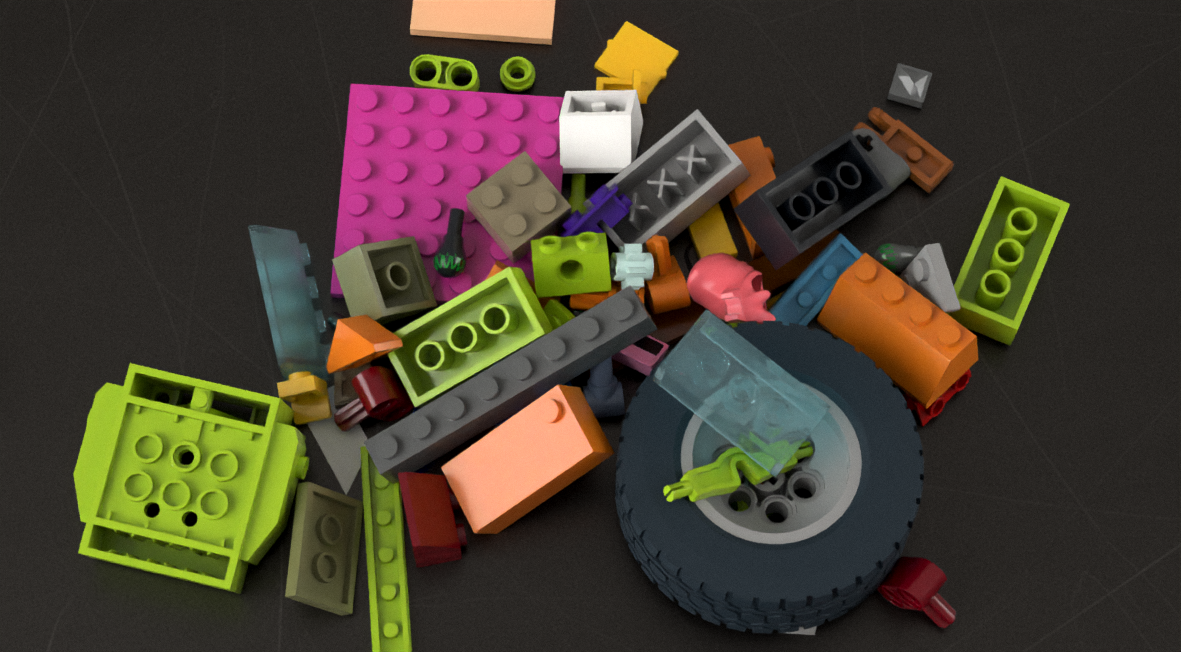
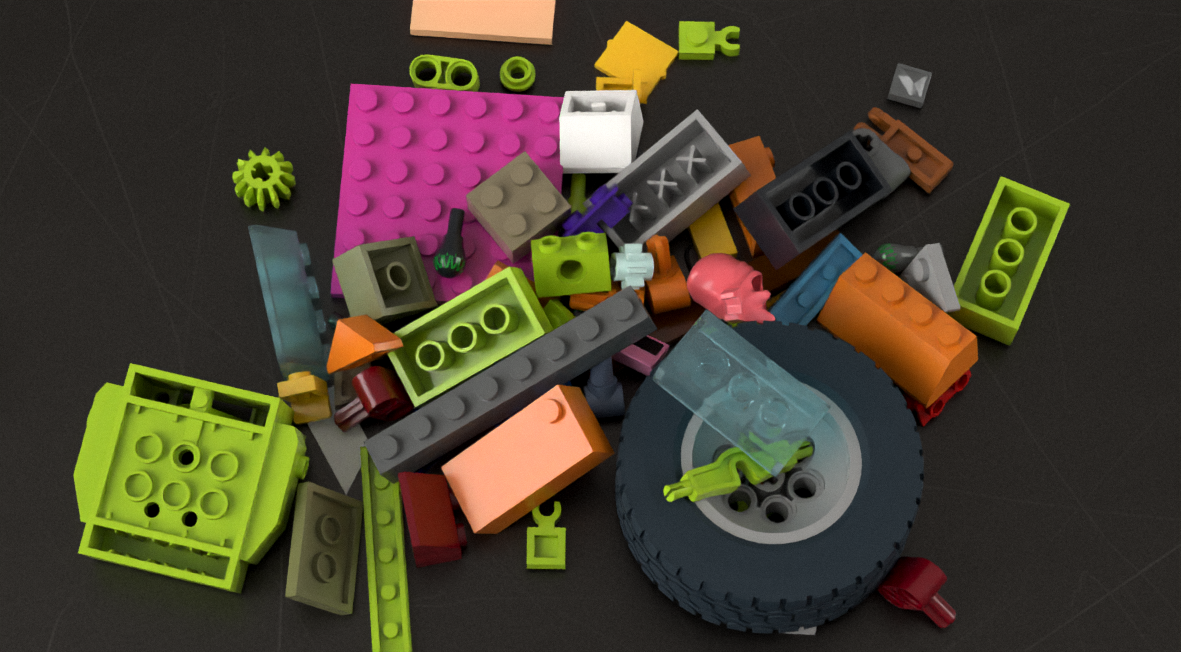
(274, 169): none -> lime gear
(546, 542): none -> lime plate
(701, 40): none -> lime plate

